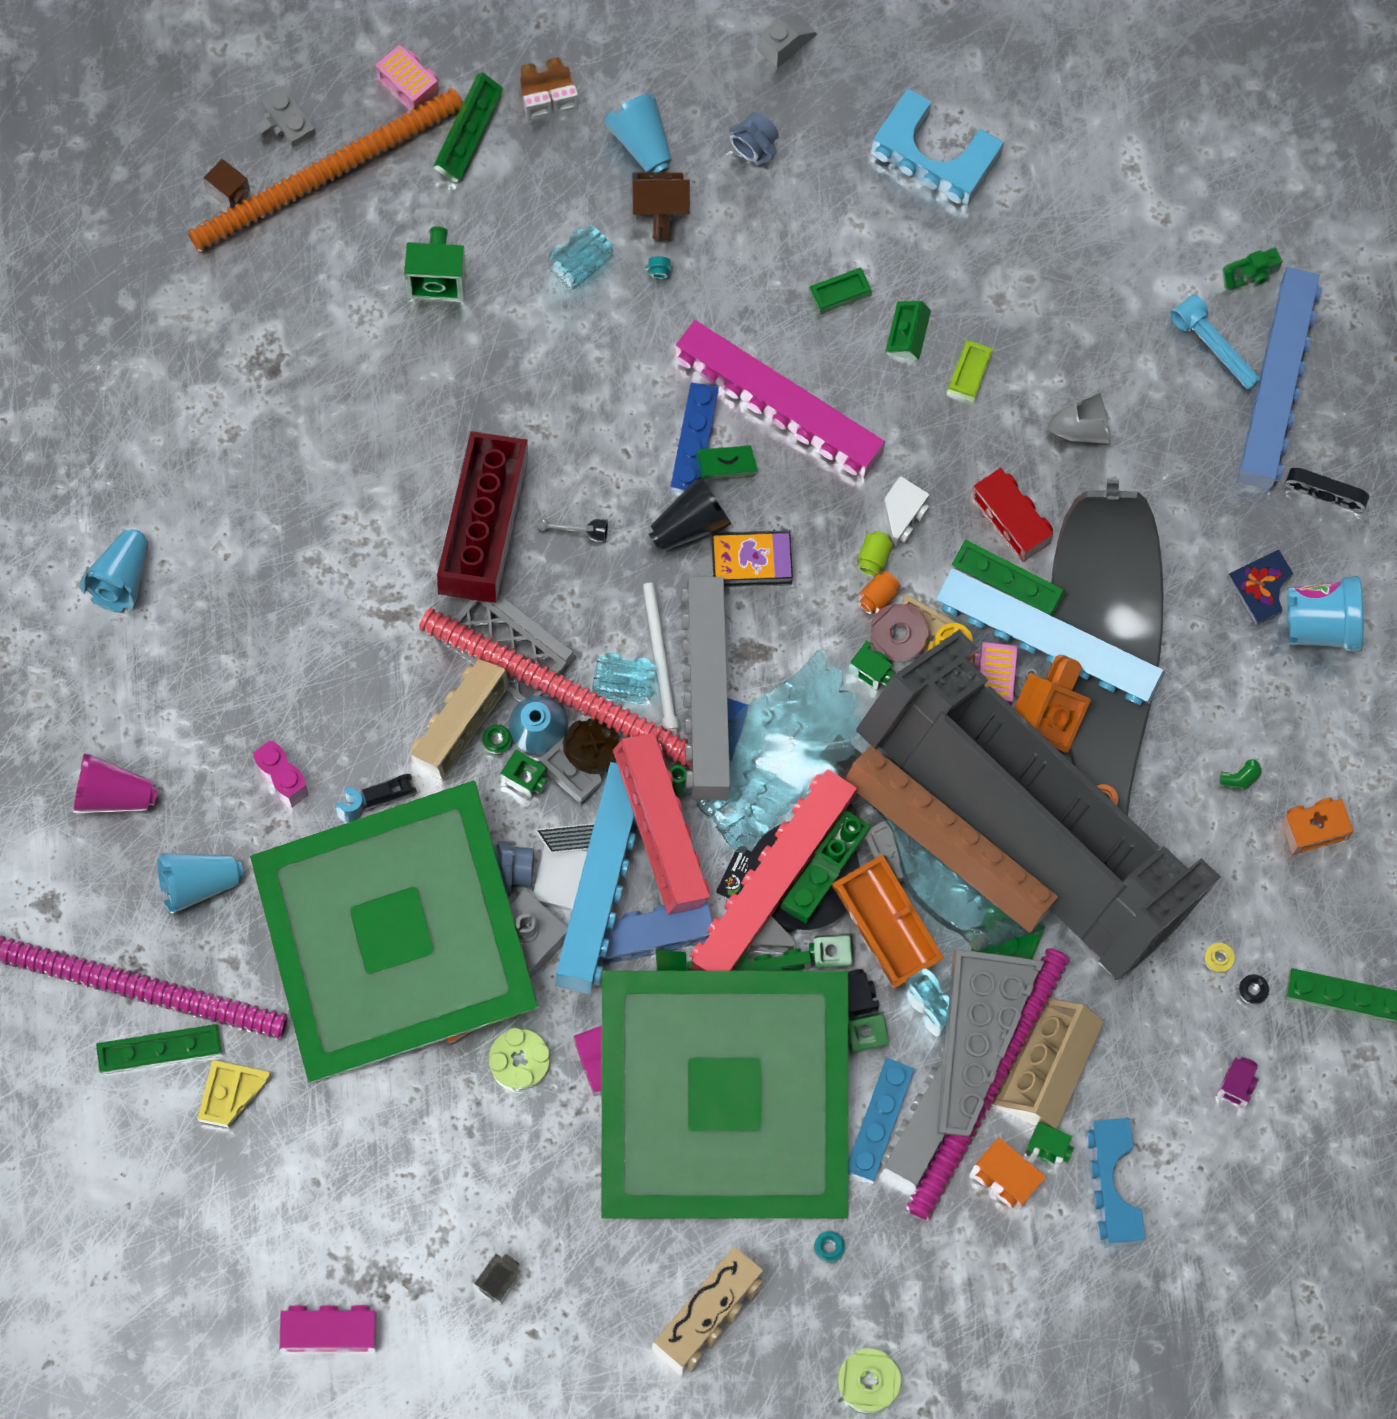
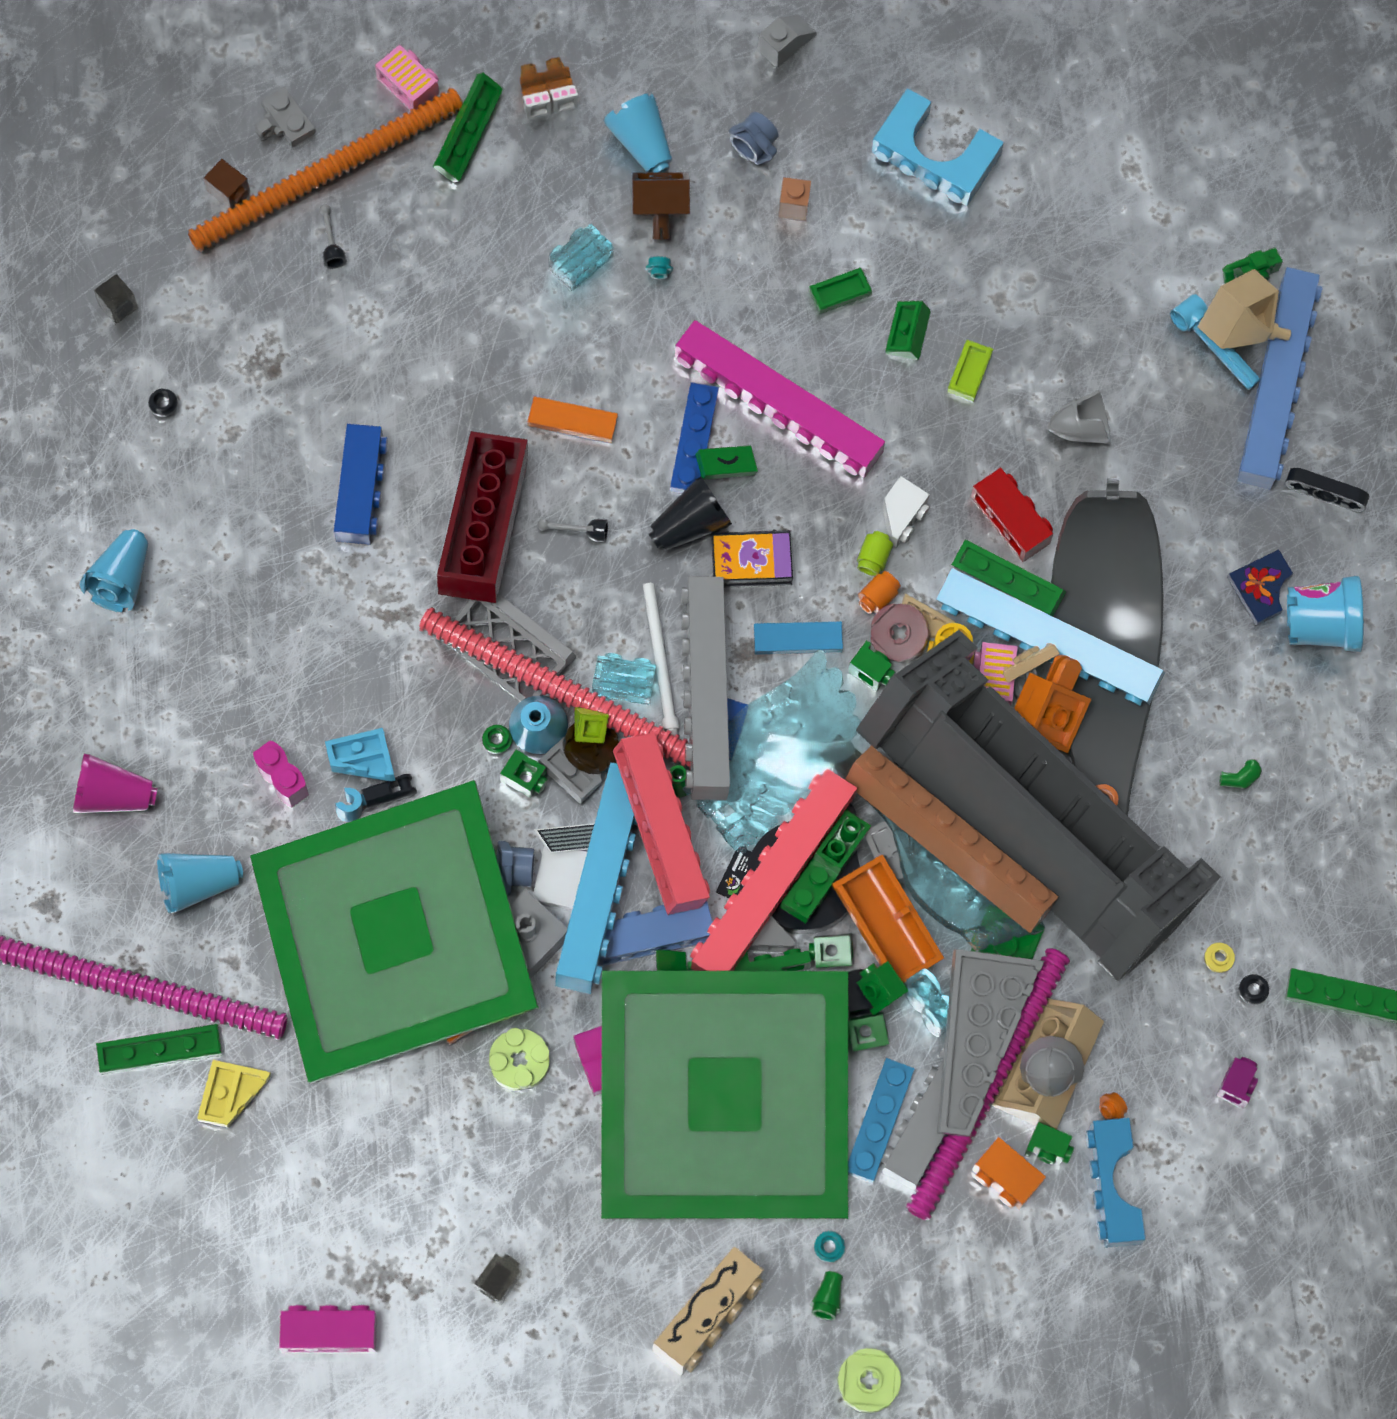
(116, 299): none -> clear smoke brick
(163, 395): none -> black plate
(333, 255): none -> black hinge
(359, 484): none -> blue brick
(361, 755): none -> medium azure wing
(435, 268): green brick -> none
(460, 718): tan slope -> none
(572, 419): none -> orange tile
(590, 725): none -> lime slope
(794, 199): none -> nougat brick
(798, 637): none -> dark azure tile
(827, 1299): none -> green cone
(881, 986): none -> green brick
(1029, 660): none -> tan tile
(1051, 1065): none -> light grey helmet
(1112, 1106): none -> orange plate
(1243, 313): none -> tan piece
(1306, 837): orange brick -> none

